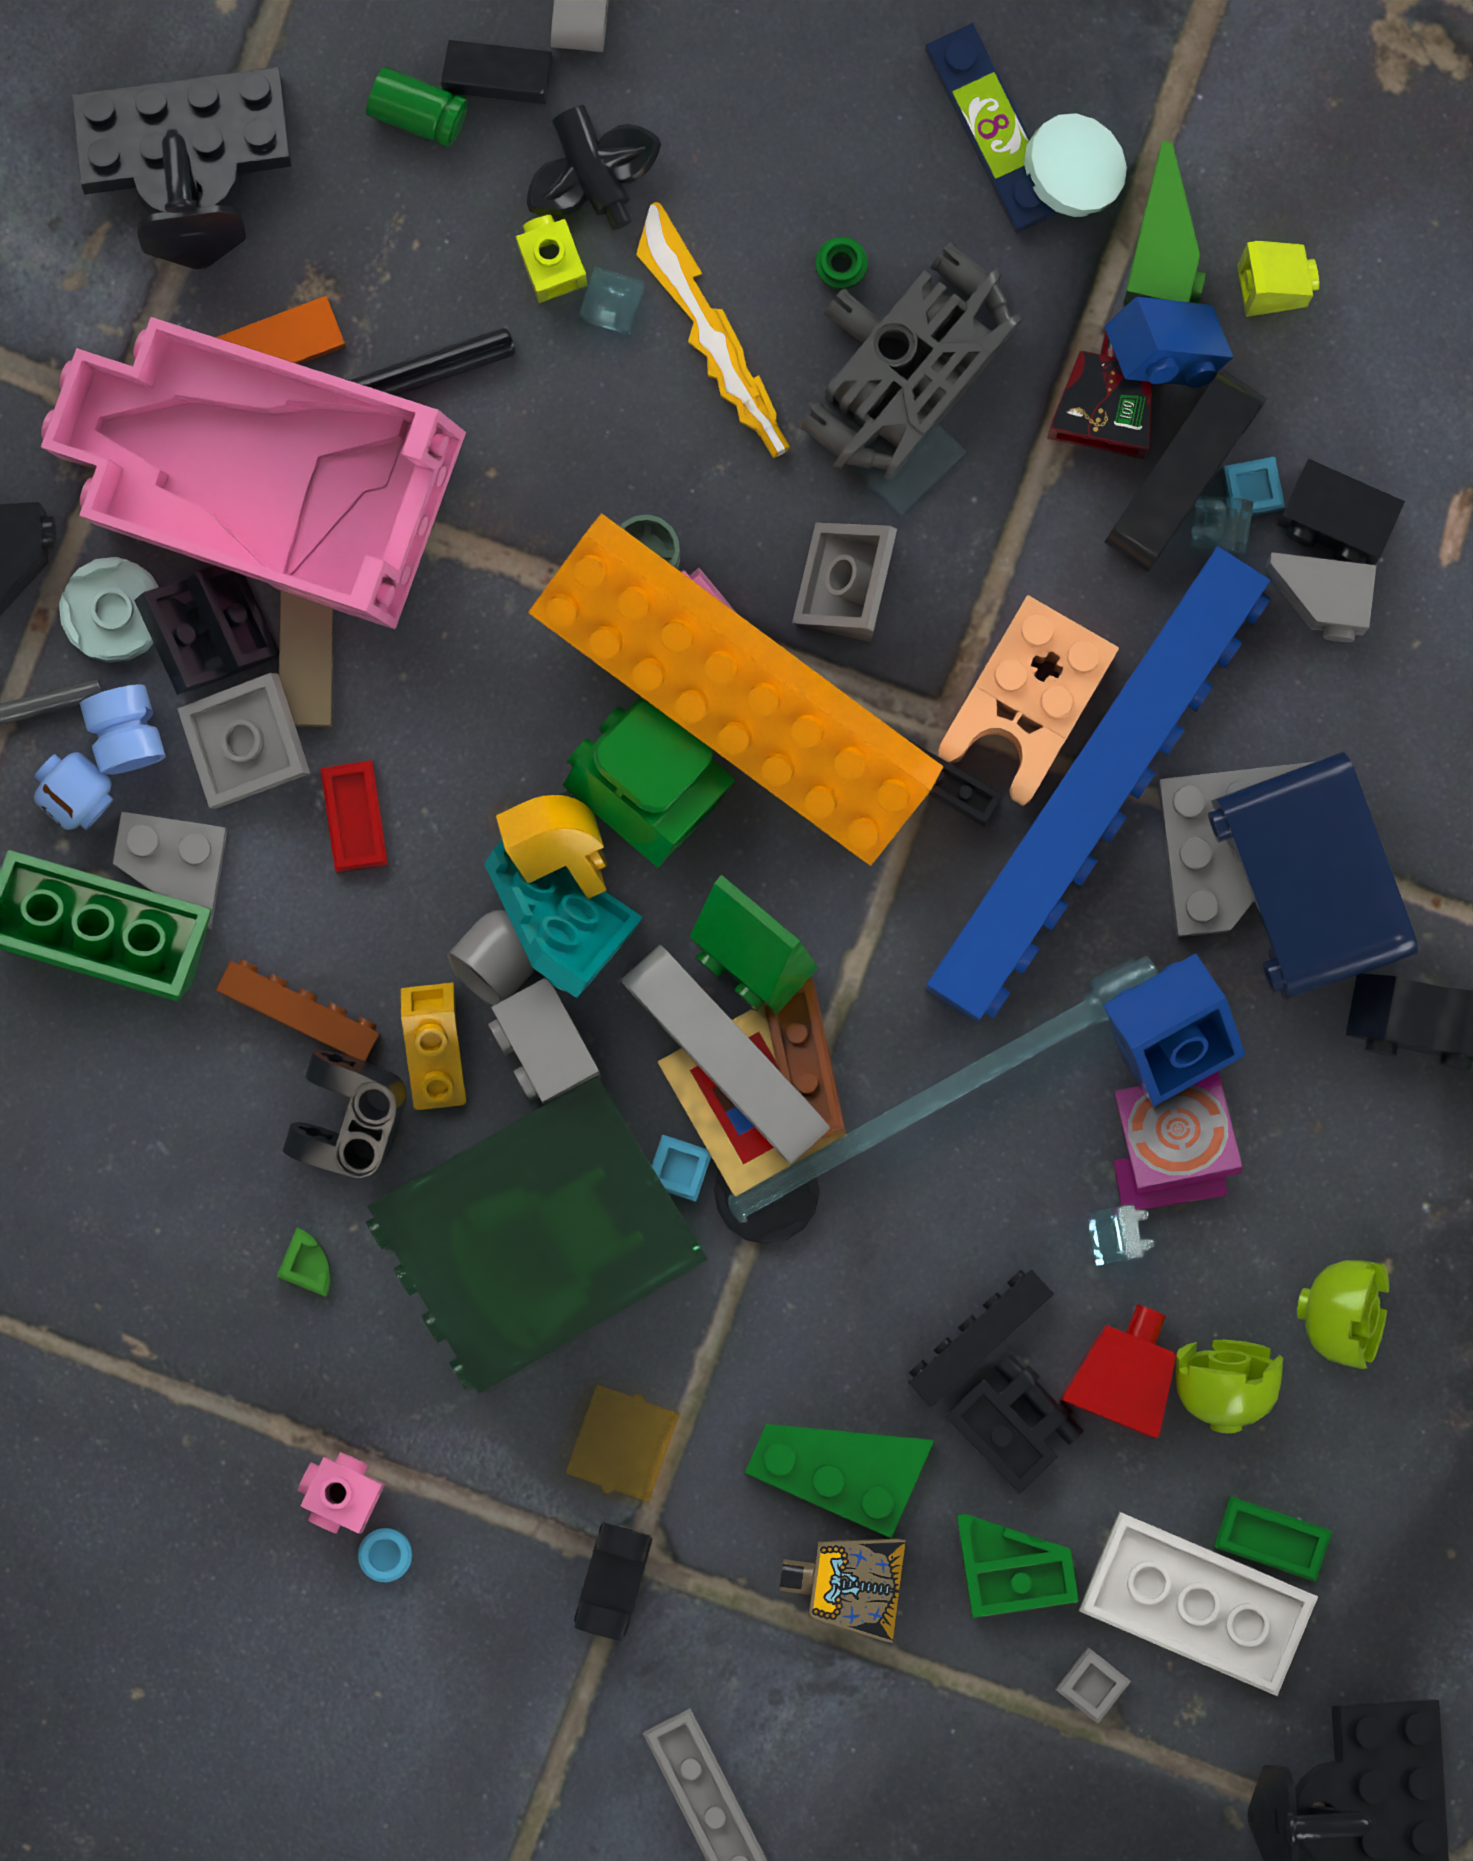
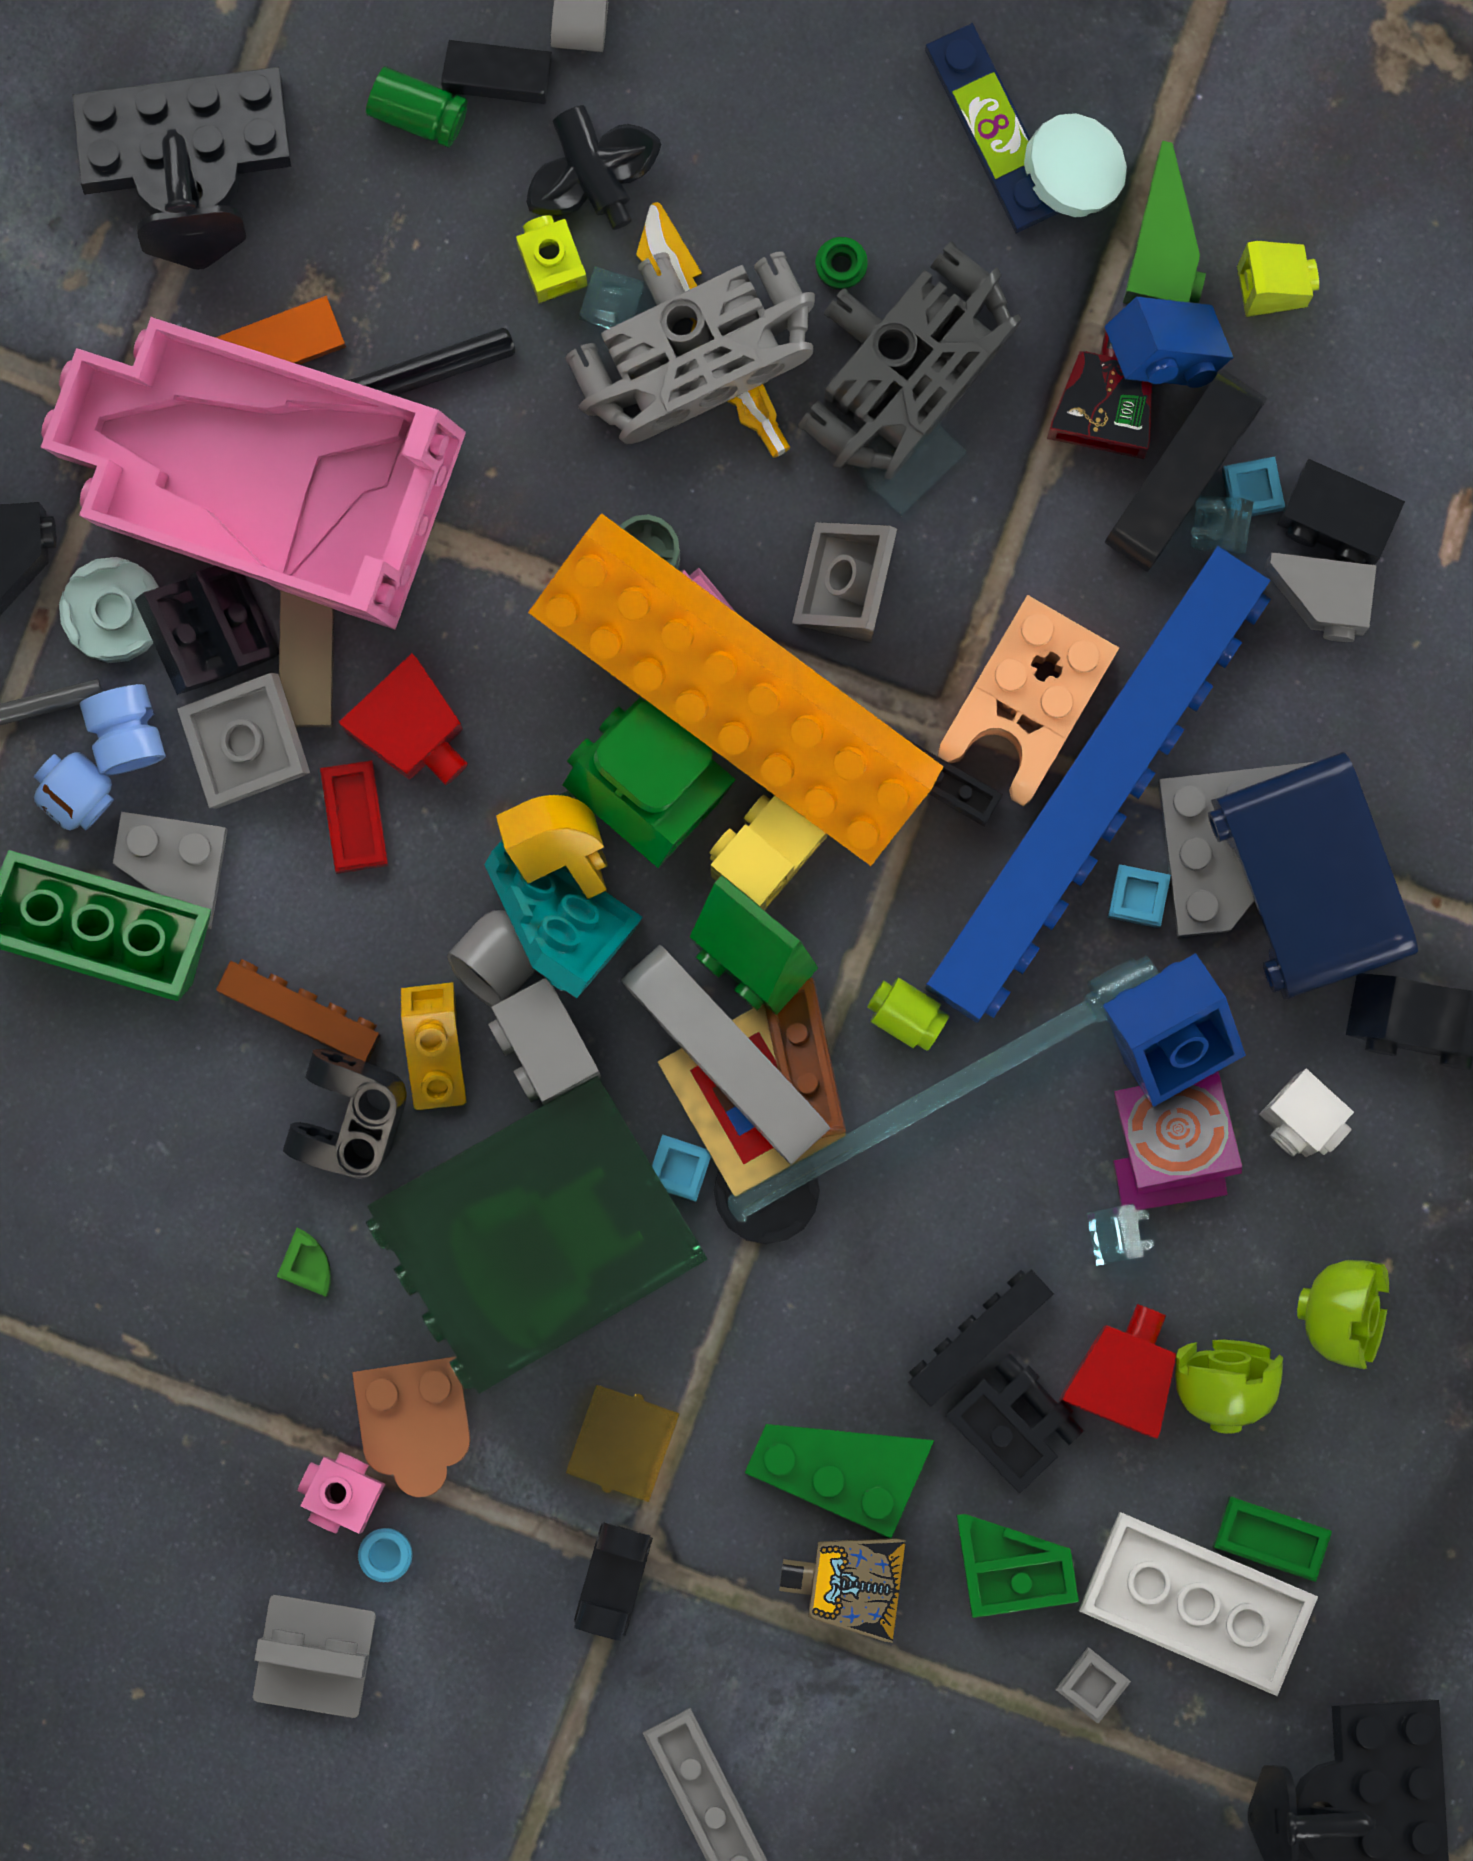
(313, 1656): none -> light grey bracket
(408, 724): none -> red torso
(413, 1422): none -> nougat plate
(705, 372): none -> light grey piece
(767, 851): none -> light yellow brick
(907, 1014): none -> lime brick
(1139, 896): none -> medium azure tile
(1307, 1116): none -> white brick

